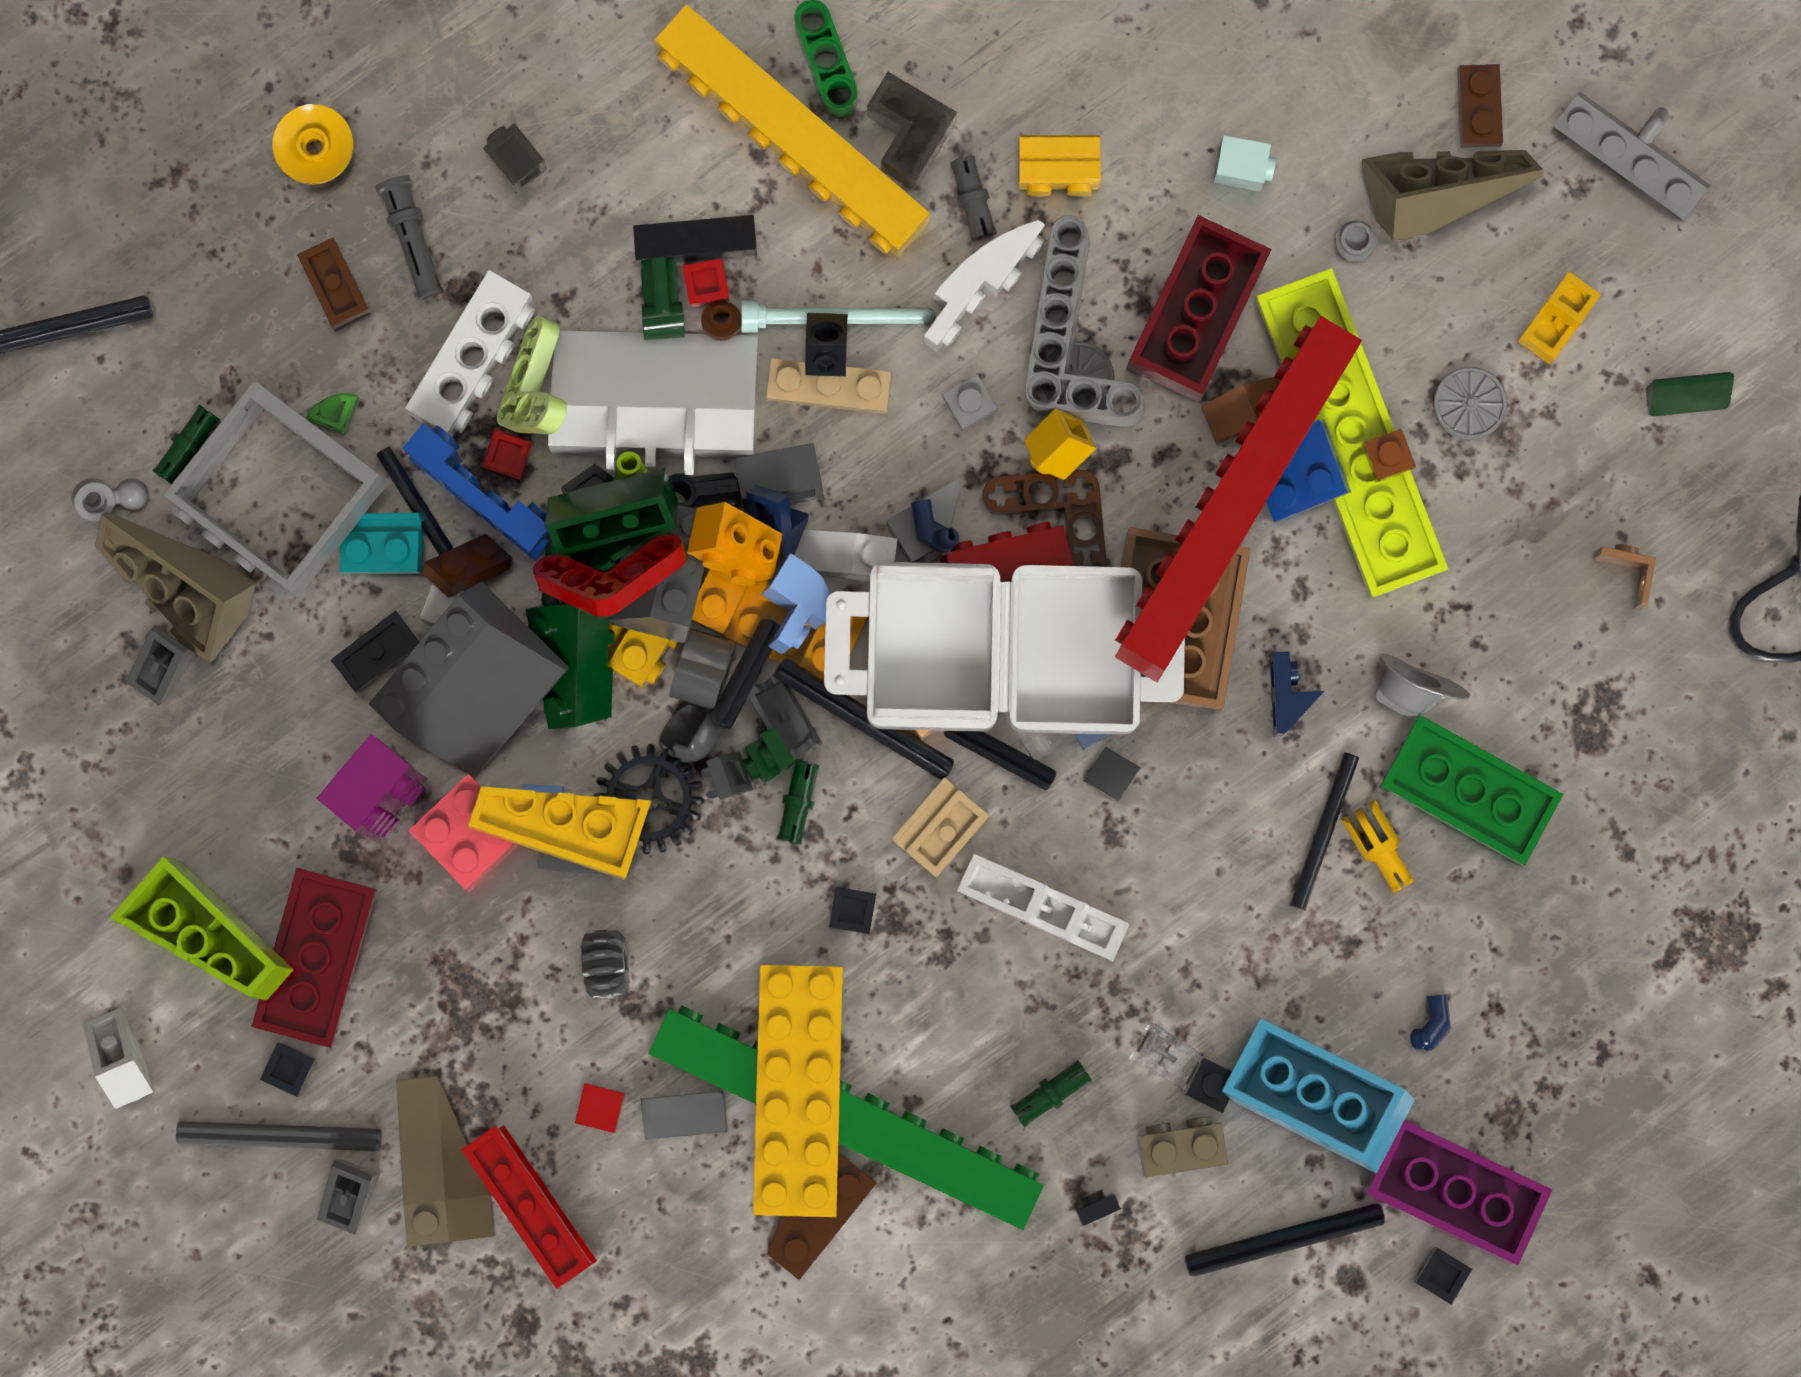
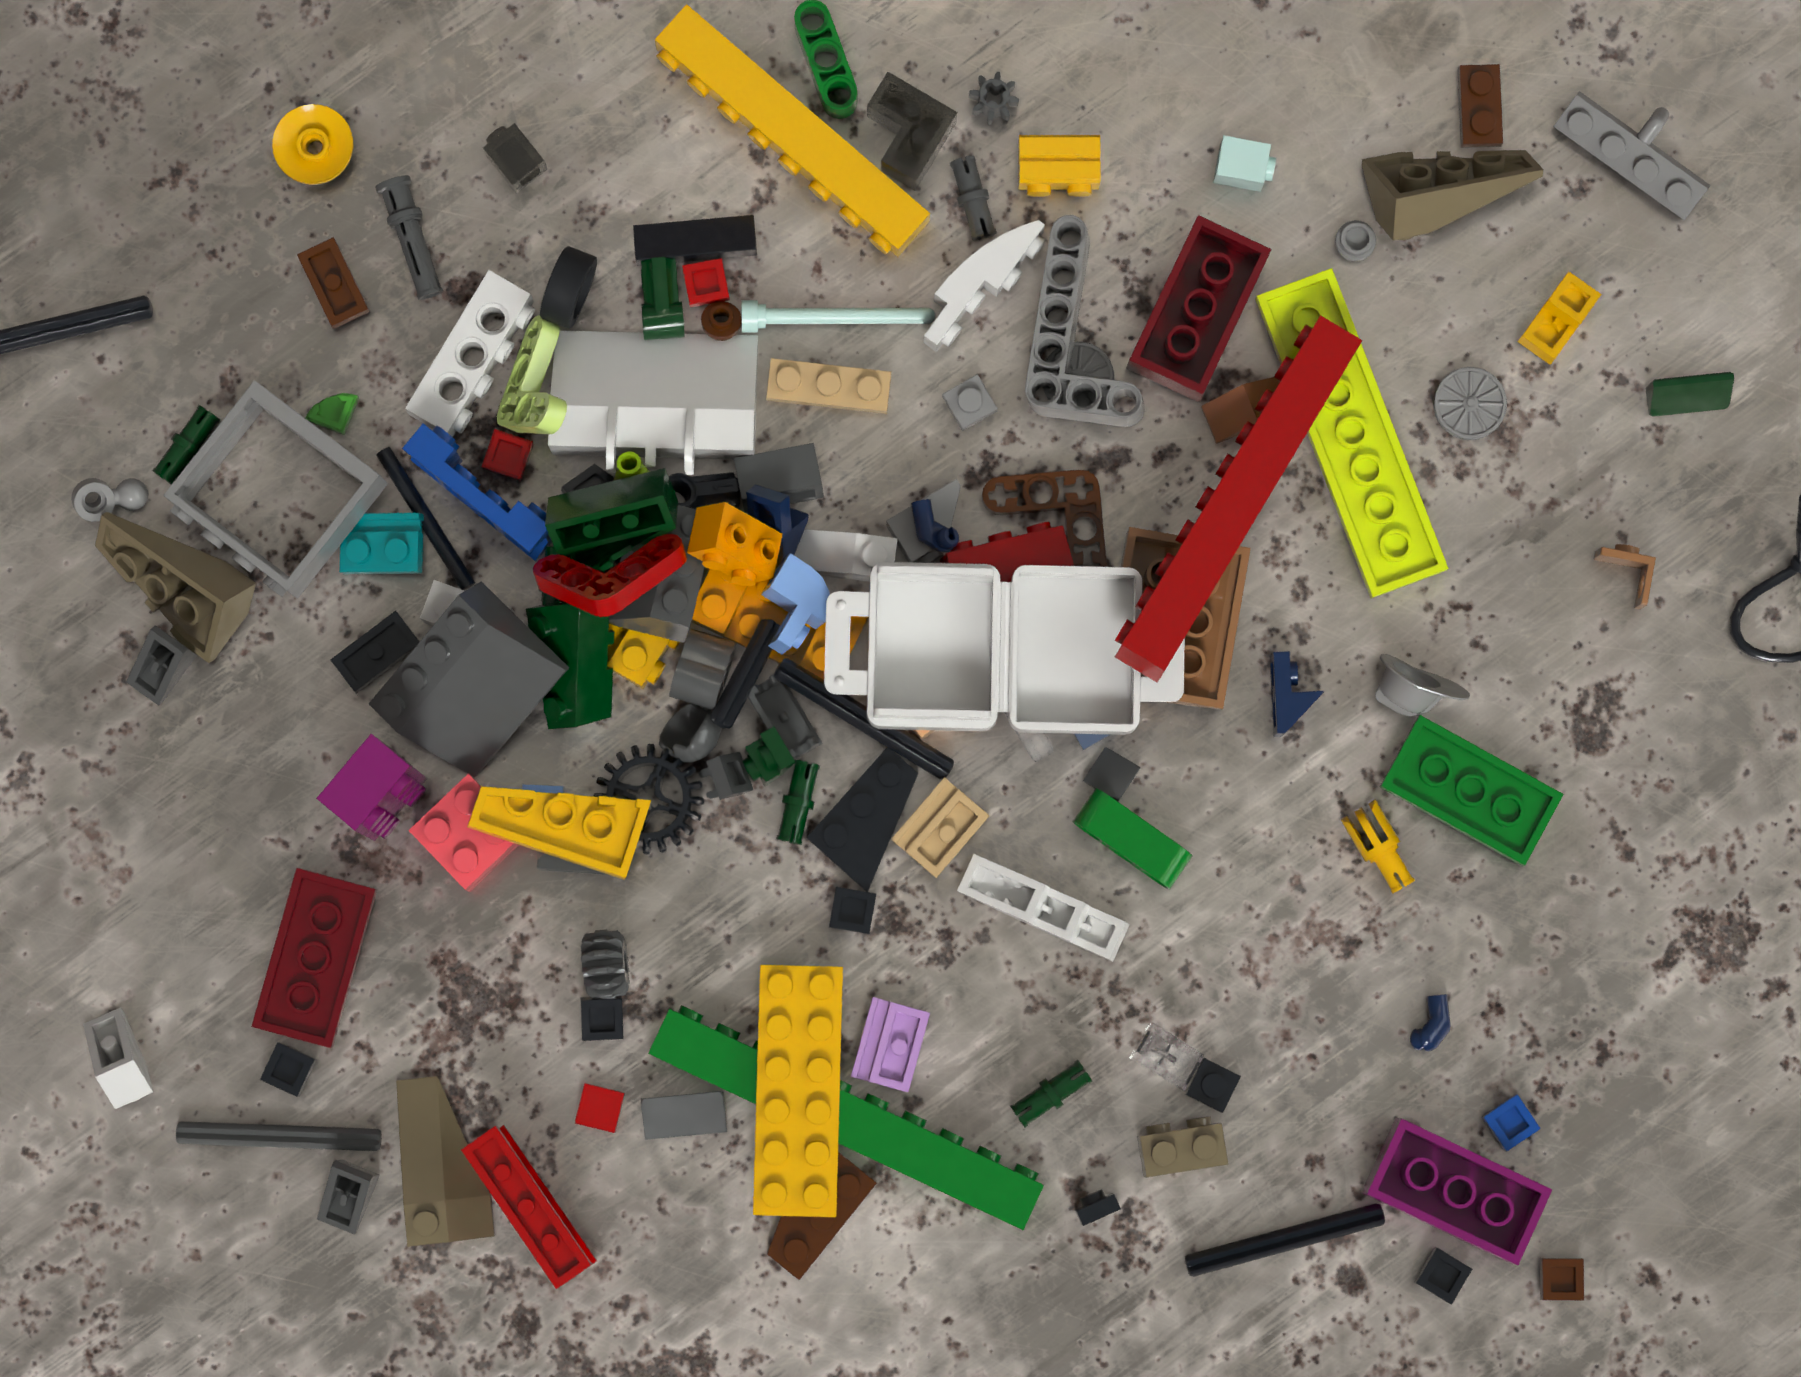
(197, 926): lime wedge -> none
(467, 565): reddish brown plate -> none
(568, 287): none -> black tyre
(601, 1018): none -> black plate
(826, 344): black brick -> none
(864, 819): none -> black wing
(890, 1044): none -> lavender plate
(991, 108): none -> dark grey gear
(1005, 756): black axle -> none
(1059, 444): yellow brick -> none
(1132, 838): none -> green beam
(1310, 477): blue wing -> none
(1318, 1095): medium azure brick -> none
(1324, 831): black bar -> none
(1388, 455): dark orange plate -> none
(1511, 1122): none -> blue plate
(1562, 1279): none -> reddish brown plate

